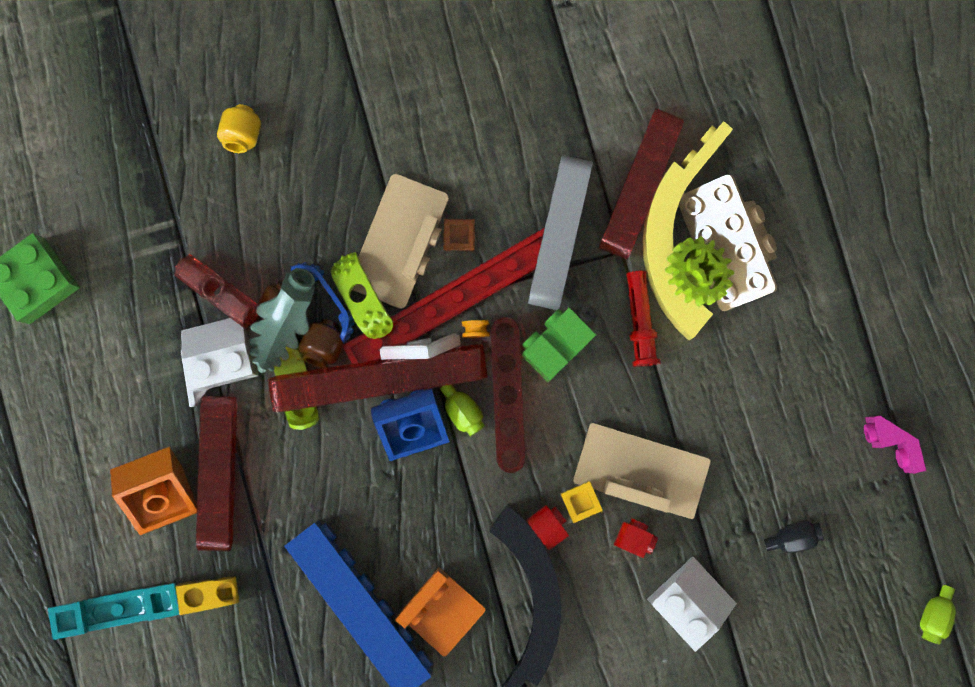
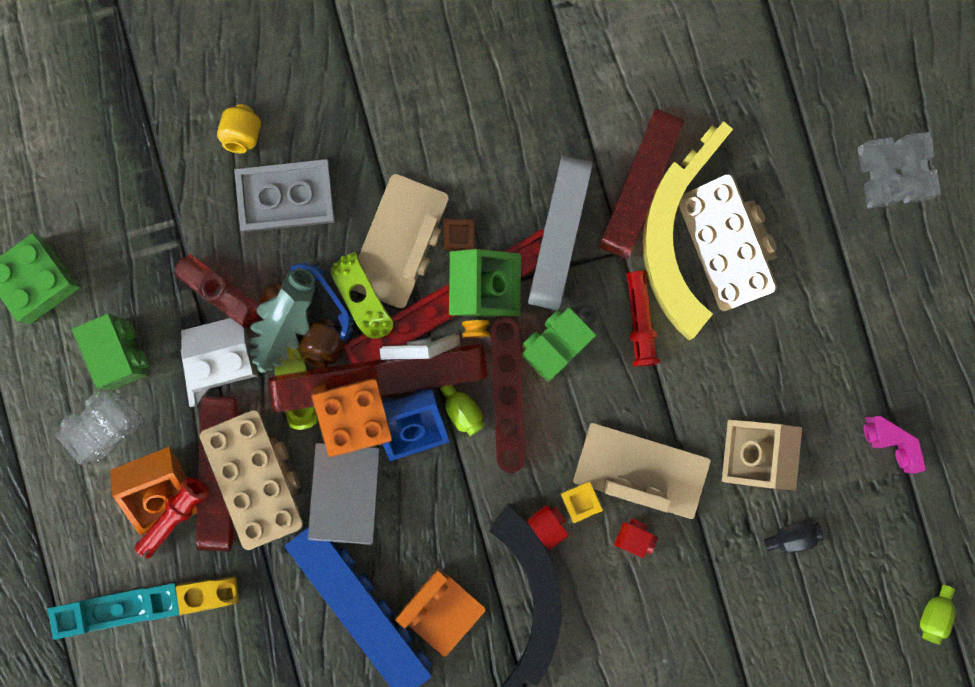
(99, 428): none -> clear brick
(111, 352): none -> bright green brick
(177, 509): none -> red pin
(253, 479): none -> tan bracket
(284, 195): none -> light grey plate
(343, 496): none -> light grey tile
(351, 417): none -> orange bracket
(485, 283): none -> bright green slope
(693, 603): white slope -> none
(699, 271): lime gear -> none
(762, 454): none -> tan slope
(908, 154): none -> clear brick

